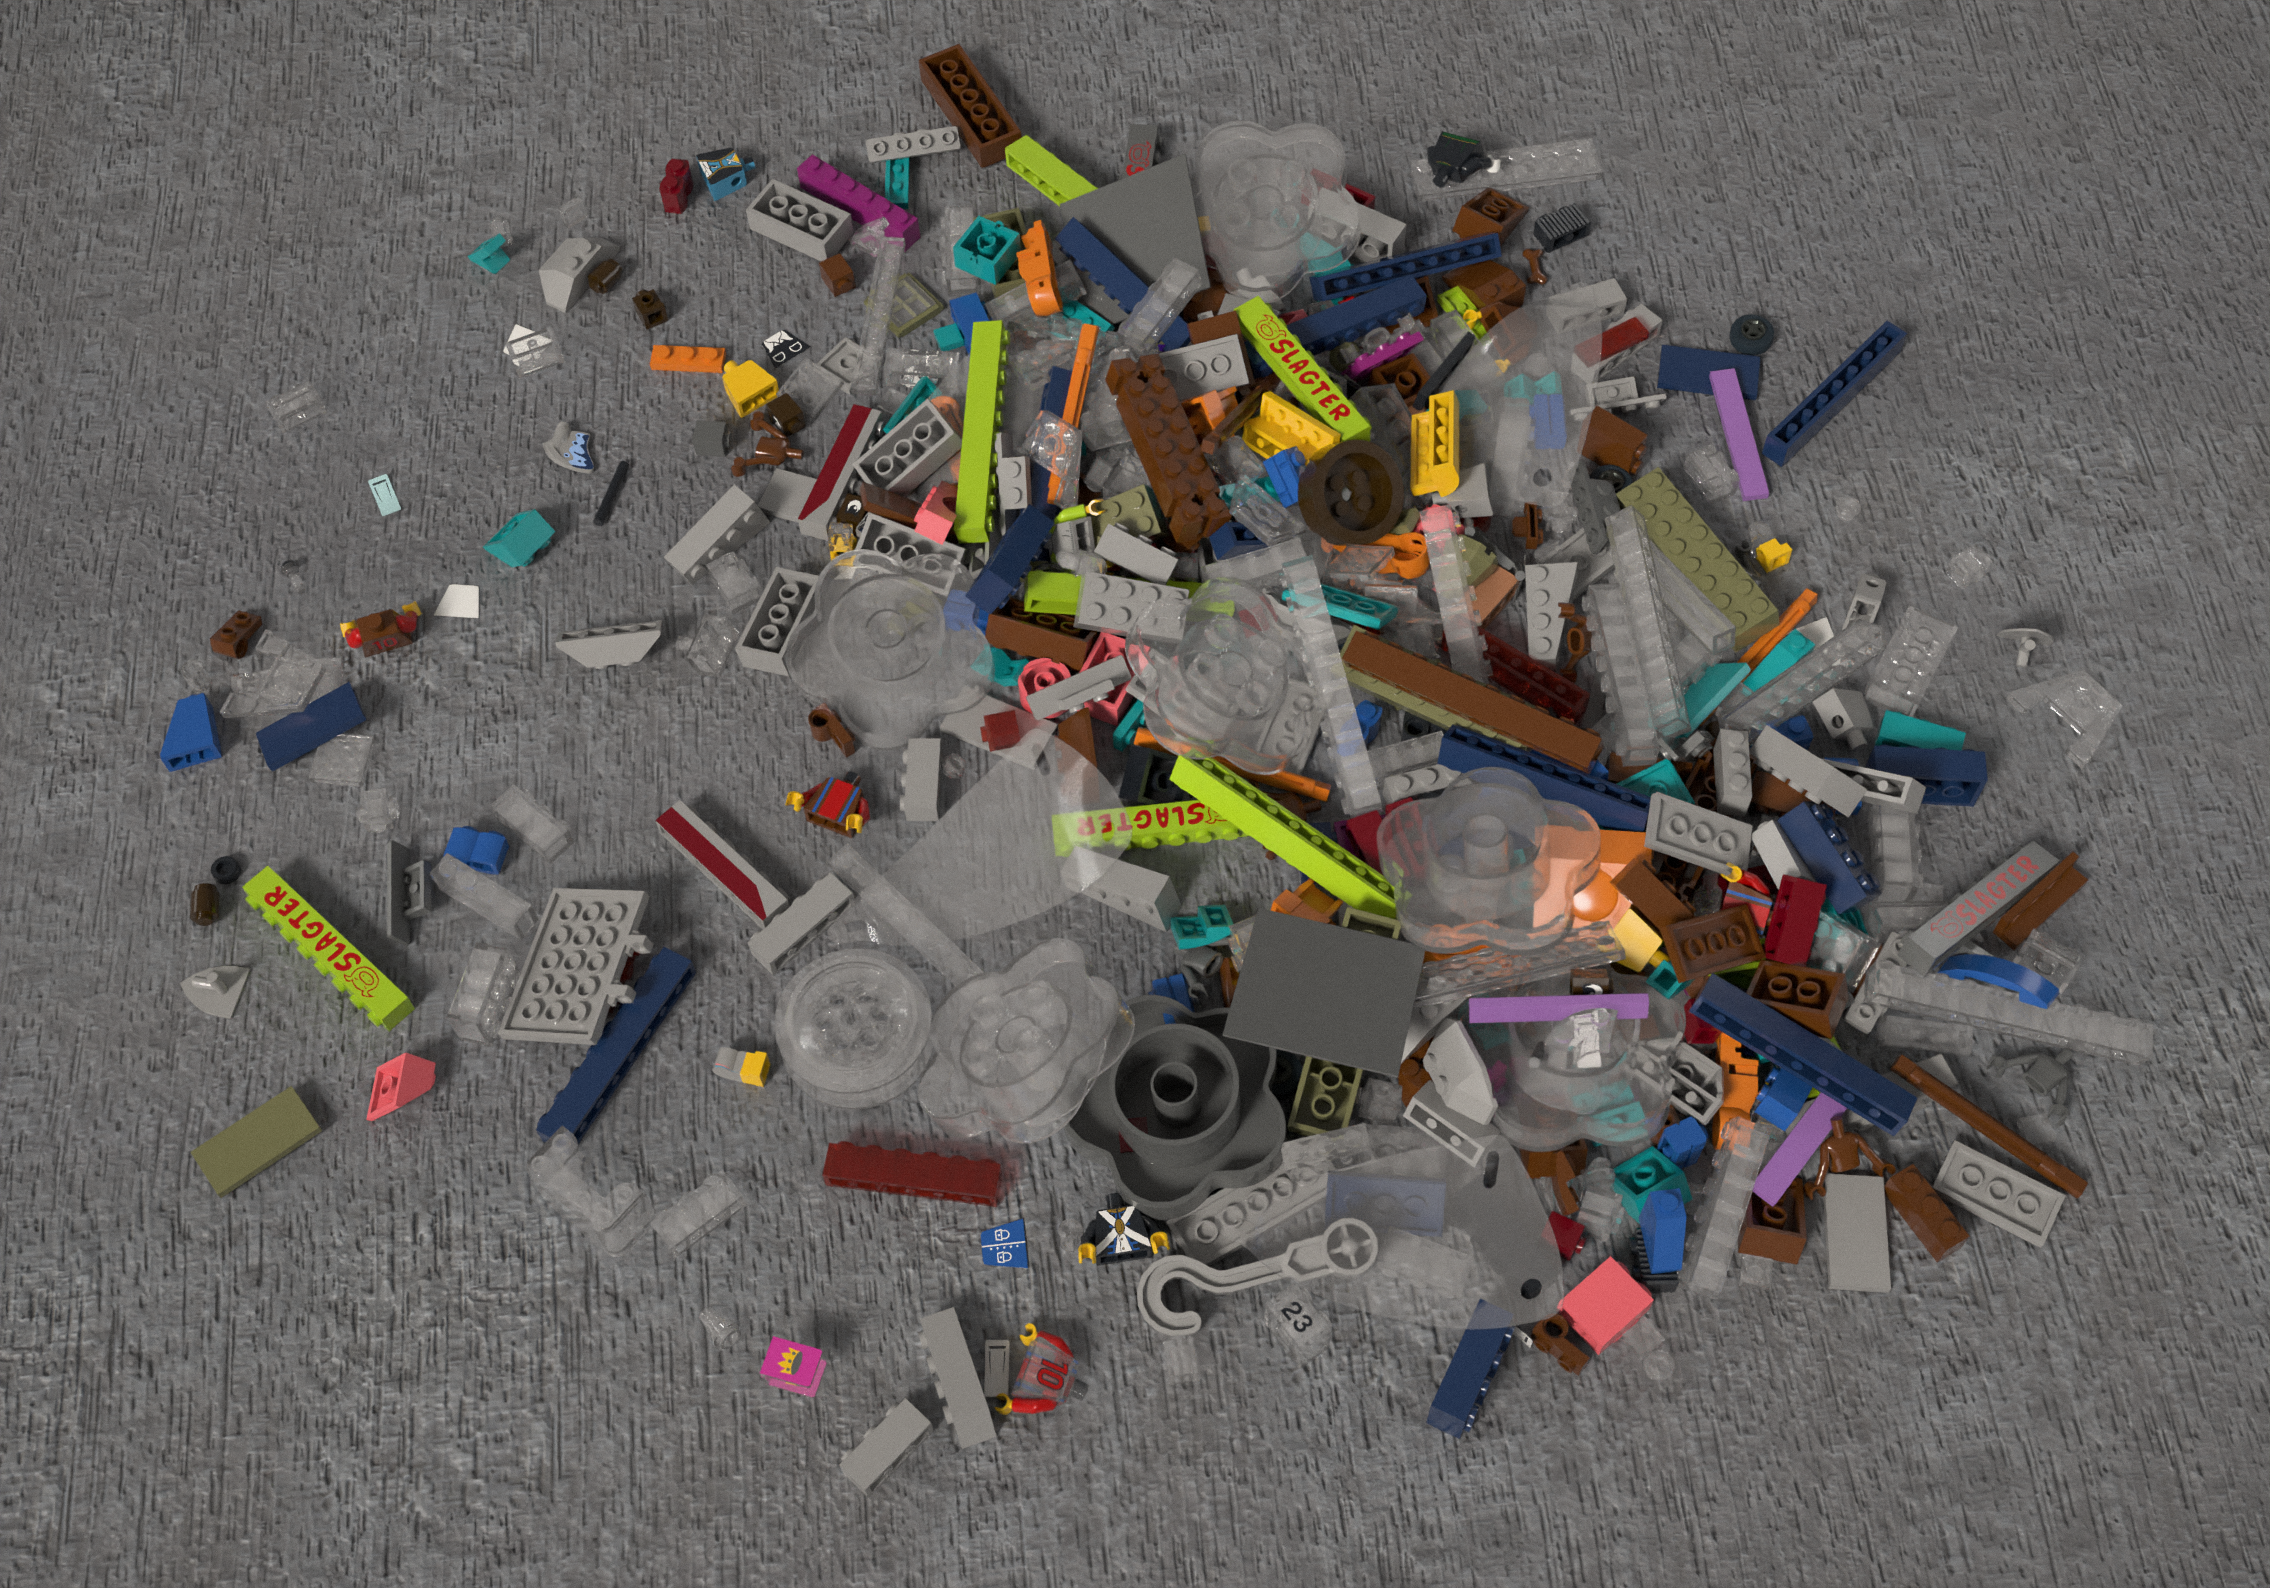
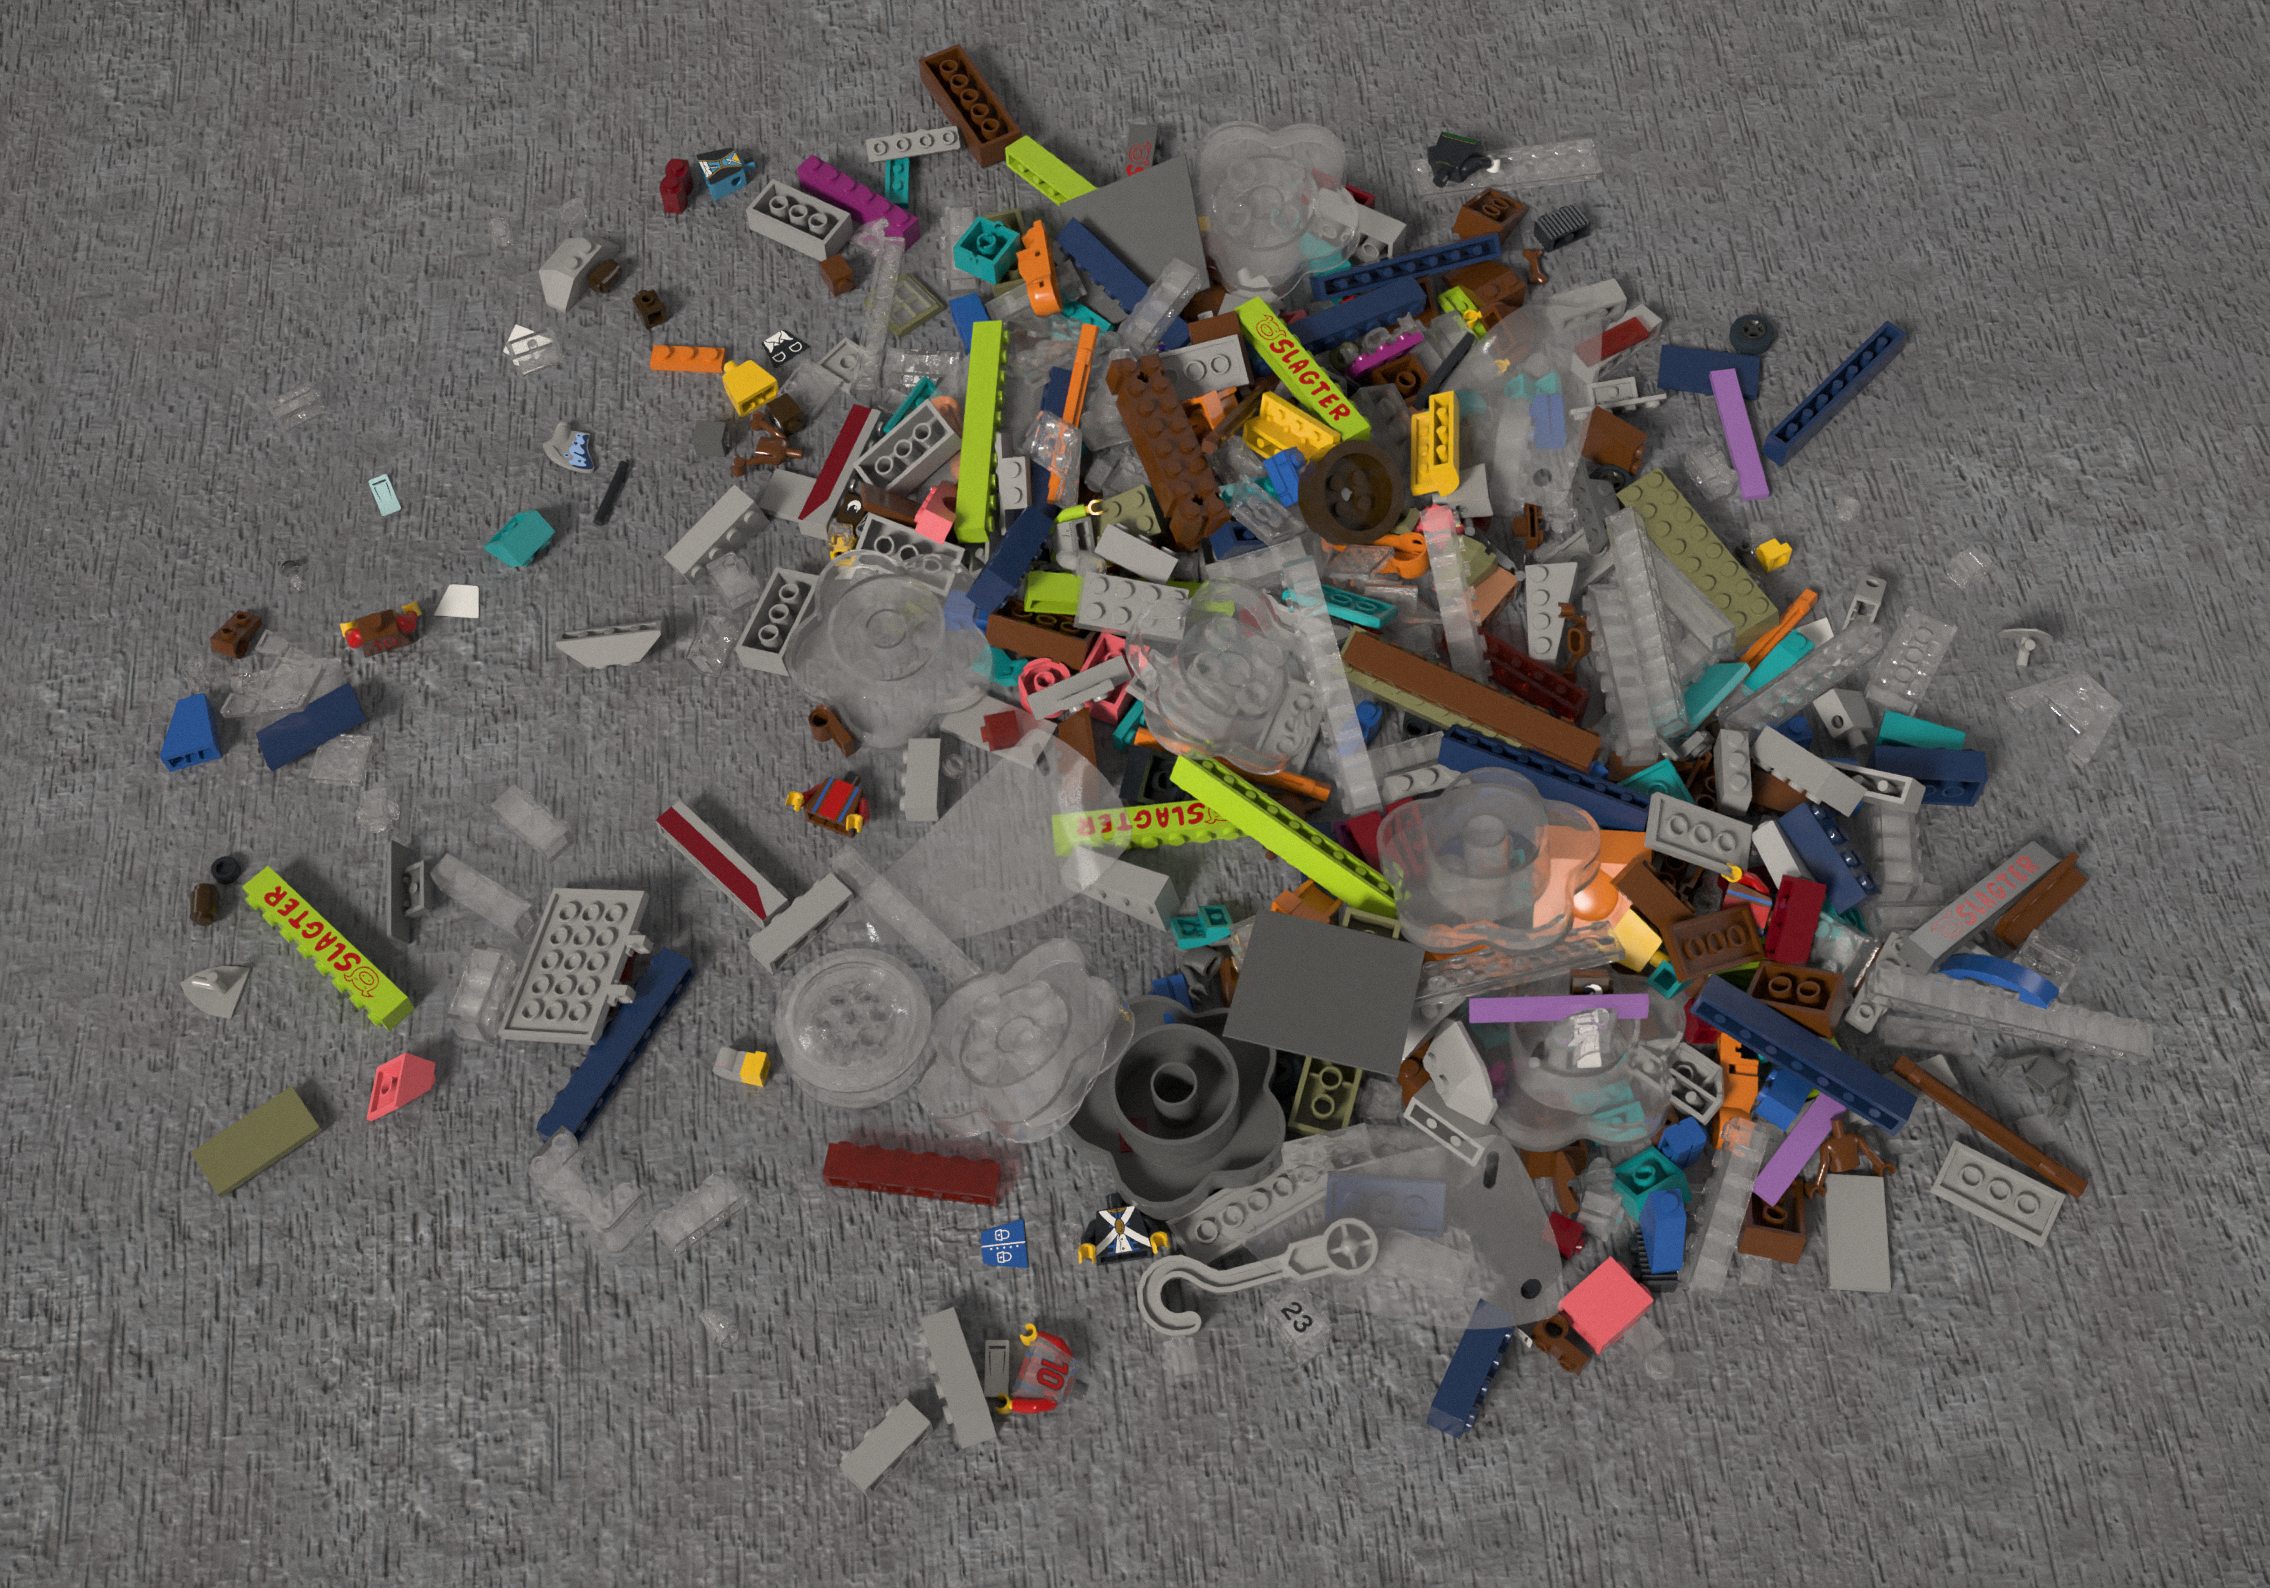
(478, 850): blue brick -> none
(490, 254): teal slope -> none
(793, 1367): piece -> none
(948, 337): teal tile -> none
(1925, 1213): reddish brown brick -> none

